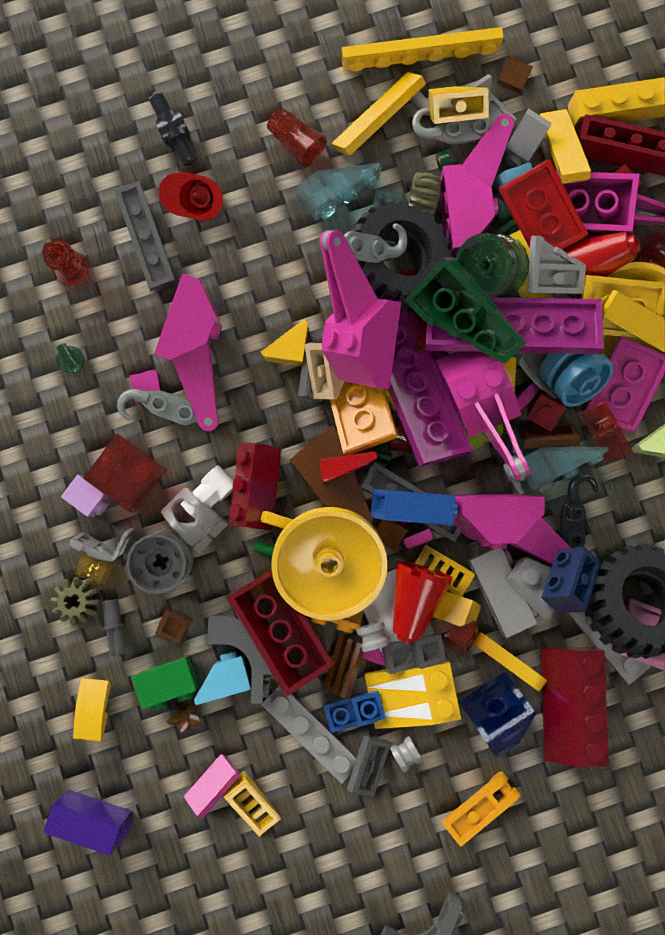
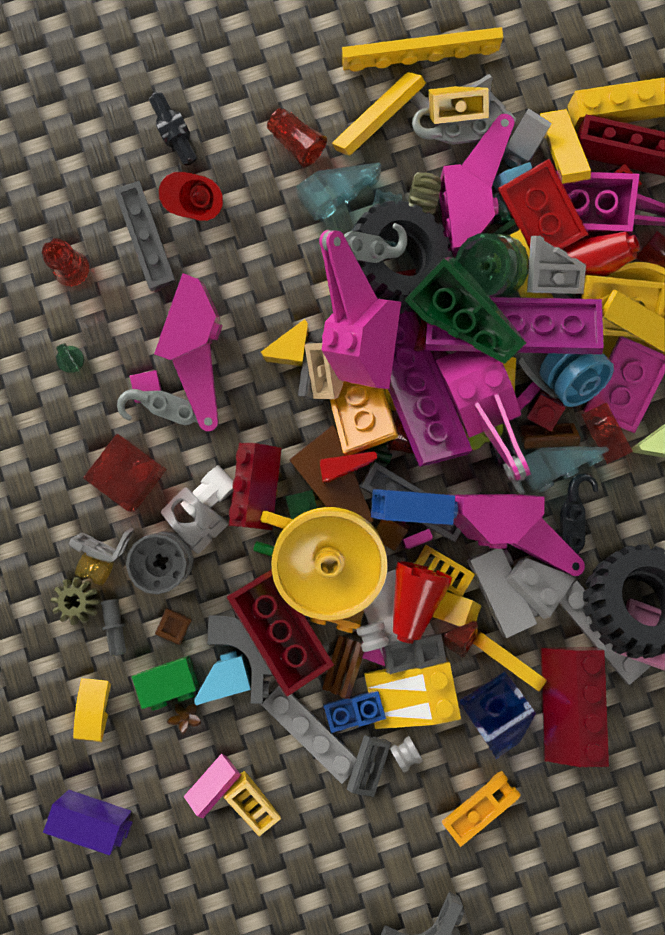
(85, 497): lavender brick -> none
(301, 503): none -> dark green plate
(443, 159): dark green tile -> none
(514, 74): reddish brown tile -> none
(571, 580): dark blue brick -> none

